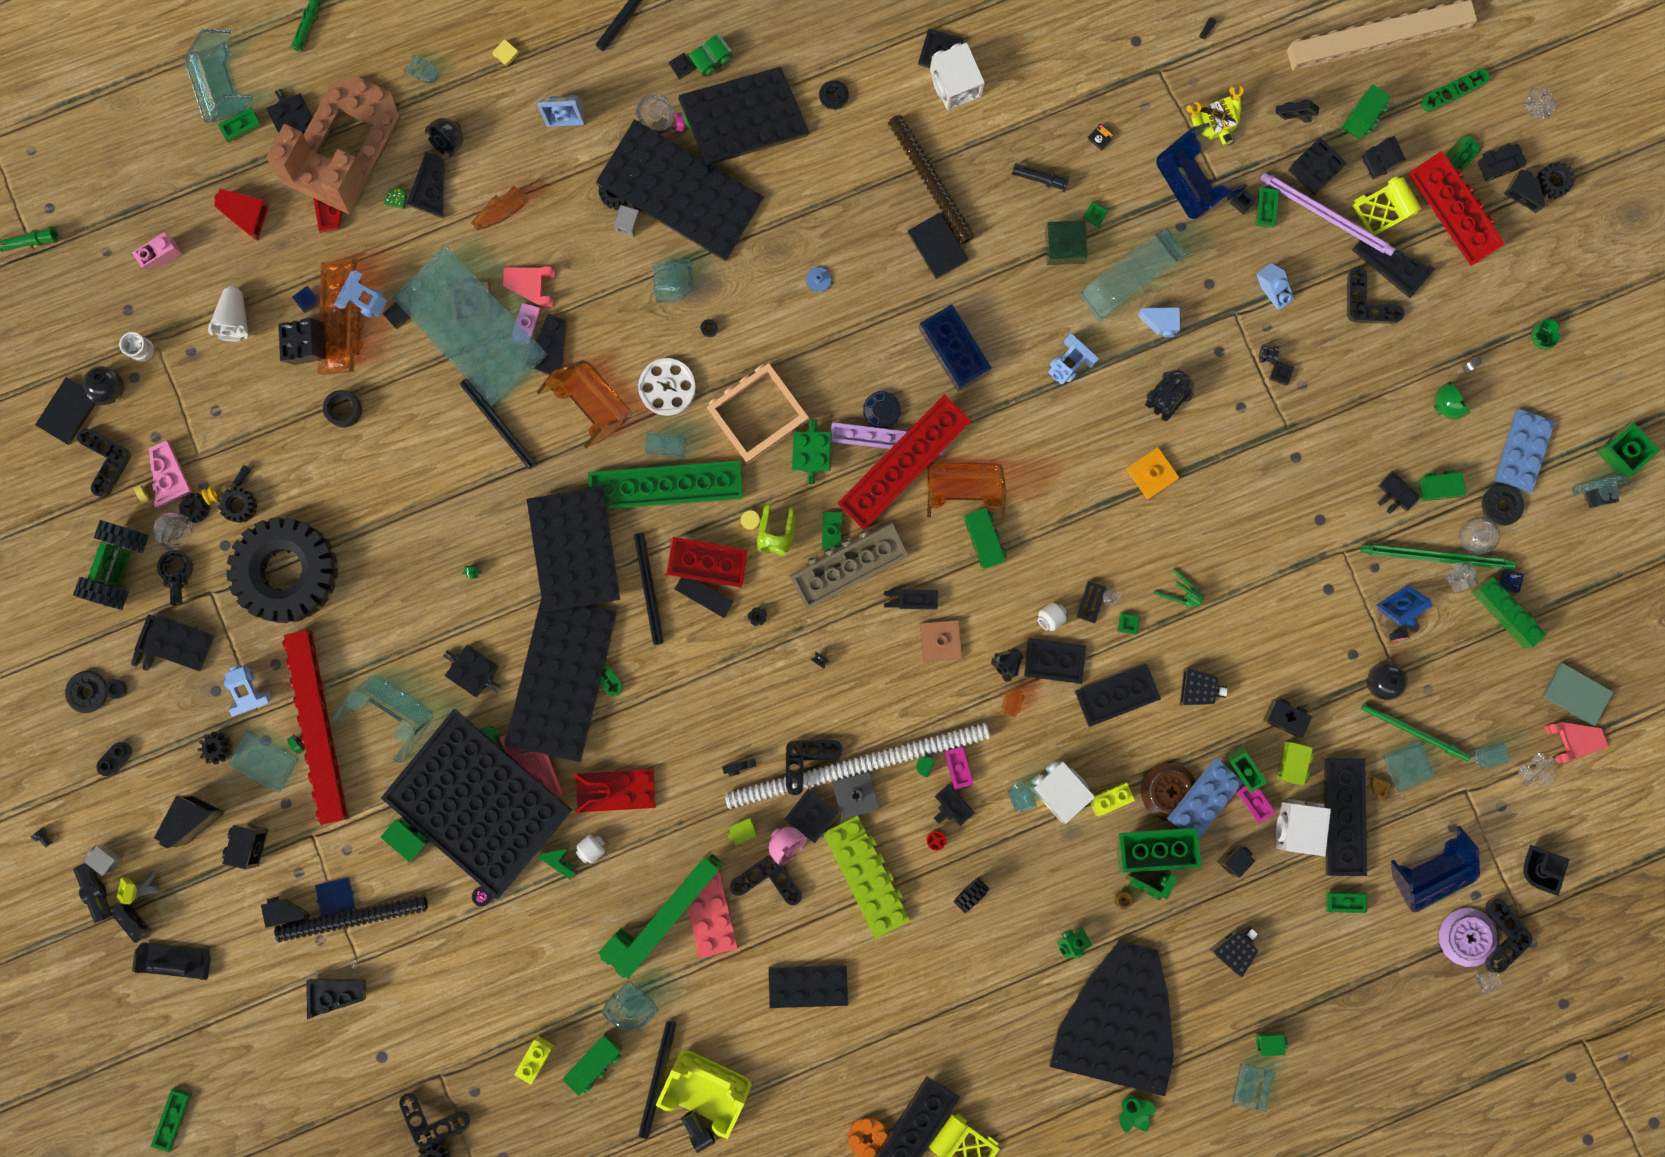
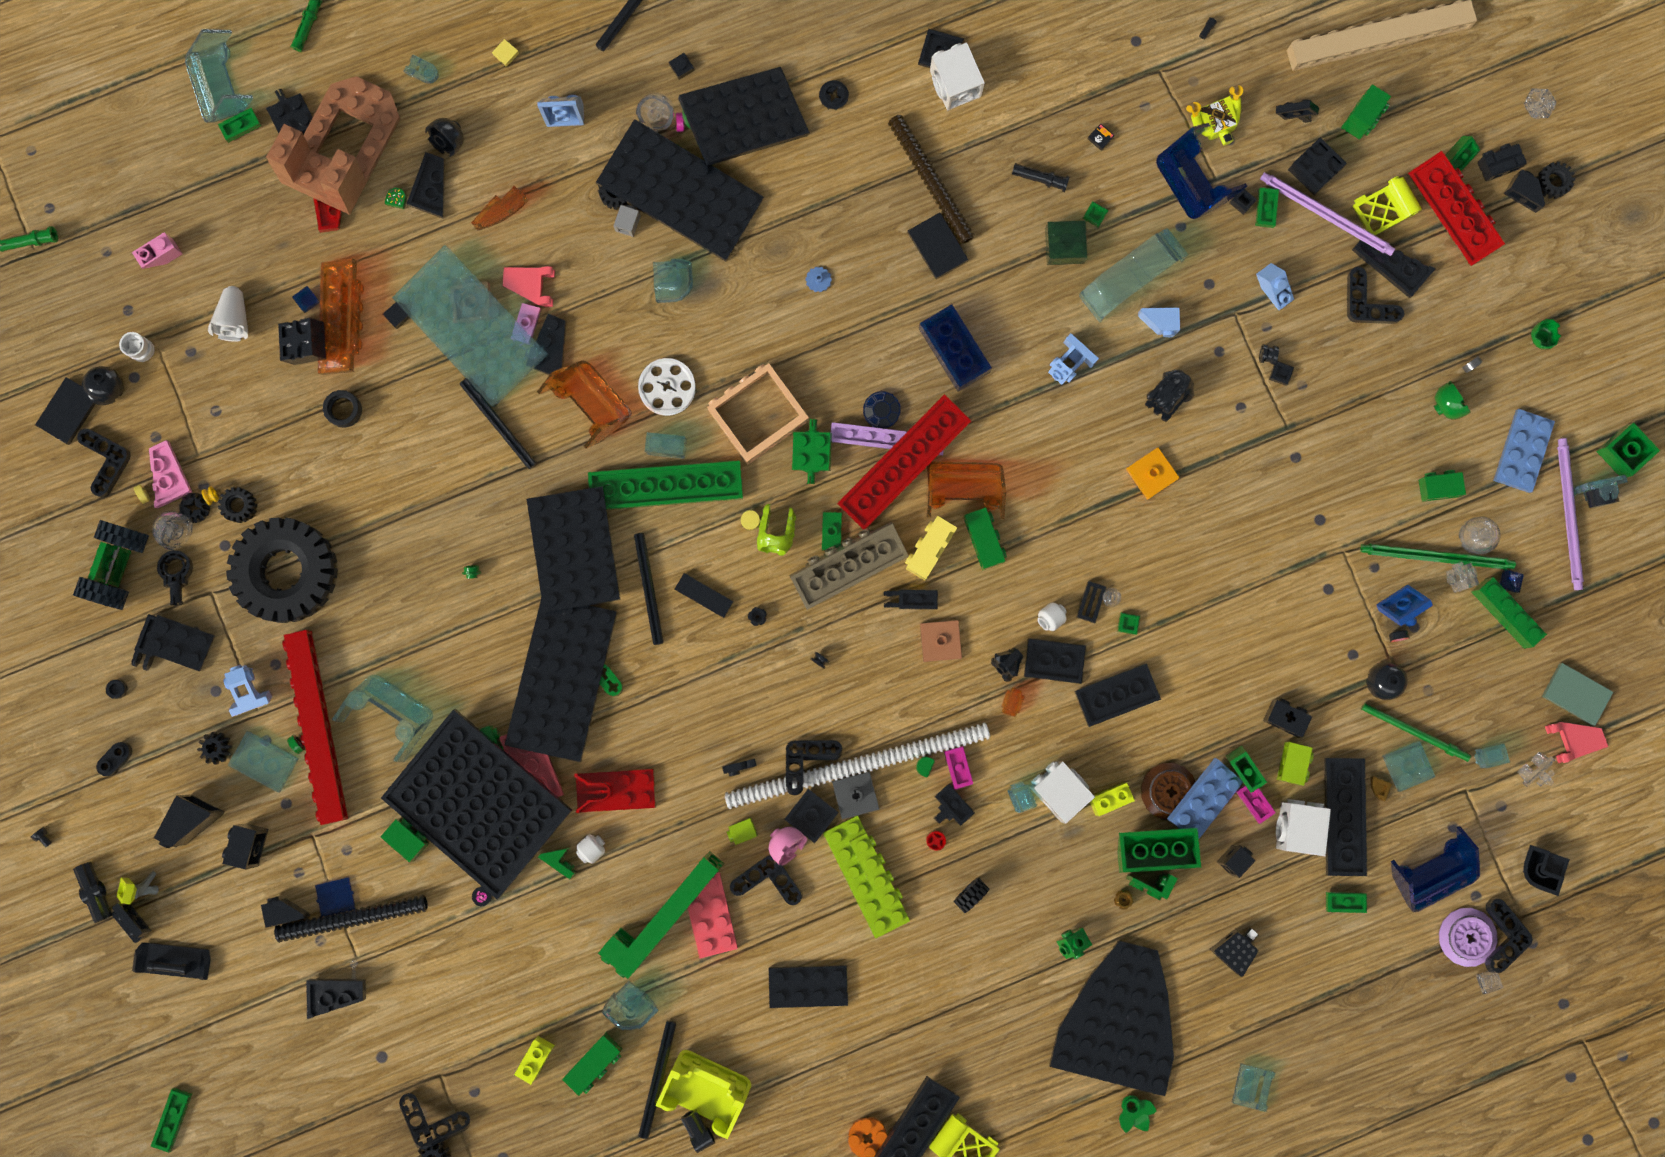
(74, 689): black wheel -> none
(103, 860): light grey brick -> none
(242, 210): red slope -> none
(244, 471): black piece -> none
(351, 292): light blue tile -> none
(472, 671): black plate -> none
(703, 326): black bush -> none
(706, 562): red plate -> none
(711, 55): green brick -> none
(930, 548): none -> light yellow wedge
(1193, 595): green plant -> none
(1200, 688): black torso -> none
(1271, 1044): green brick -> none
(1383, 157): black piece -> none
(1399, 491): black hinge -> none
(1454, 89): green beam -> none
(1514, 501): black wheel -> none
(1570, 515): none -> lavender piece

